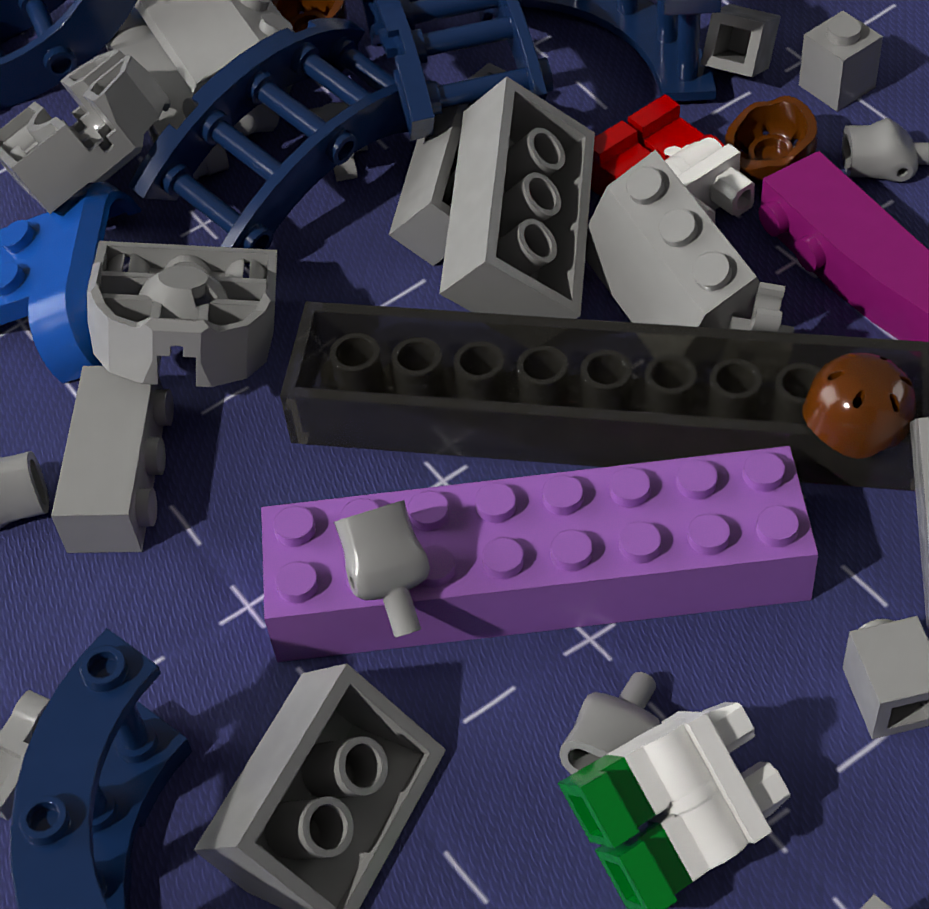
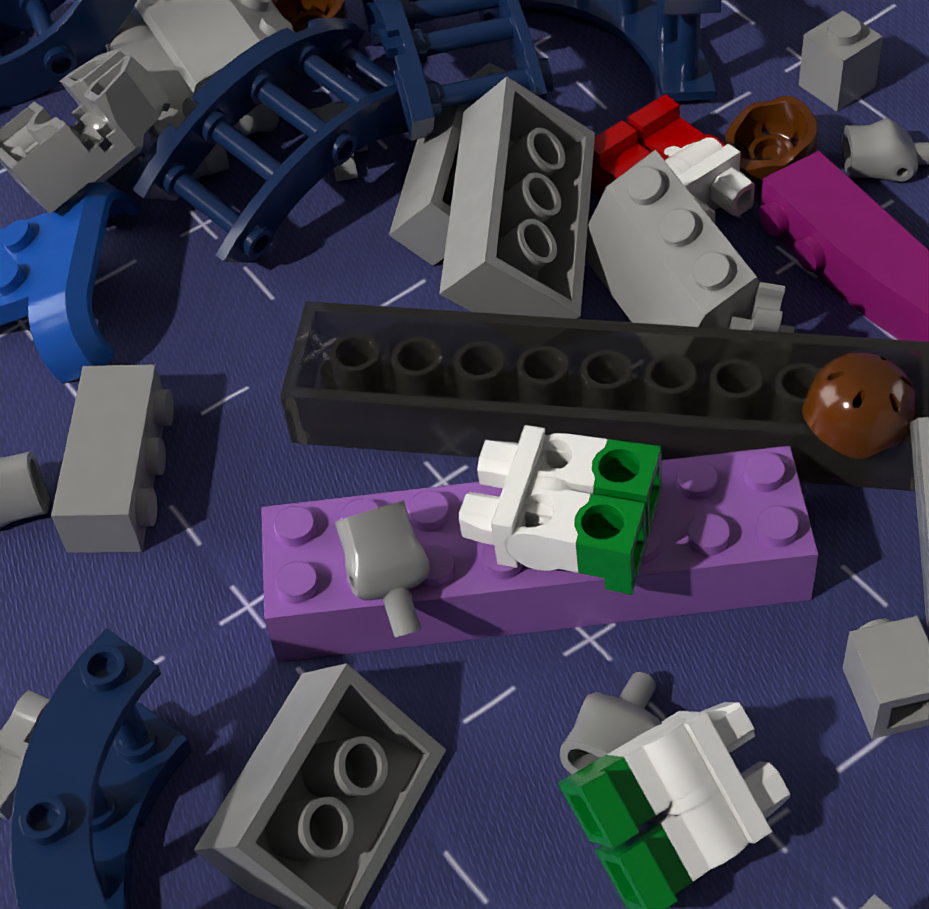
(184, 300): light grey connector -> none
(567, 504): none -> hips
(740, 40): light grey brick -> none

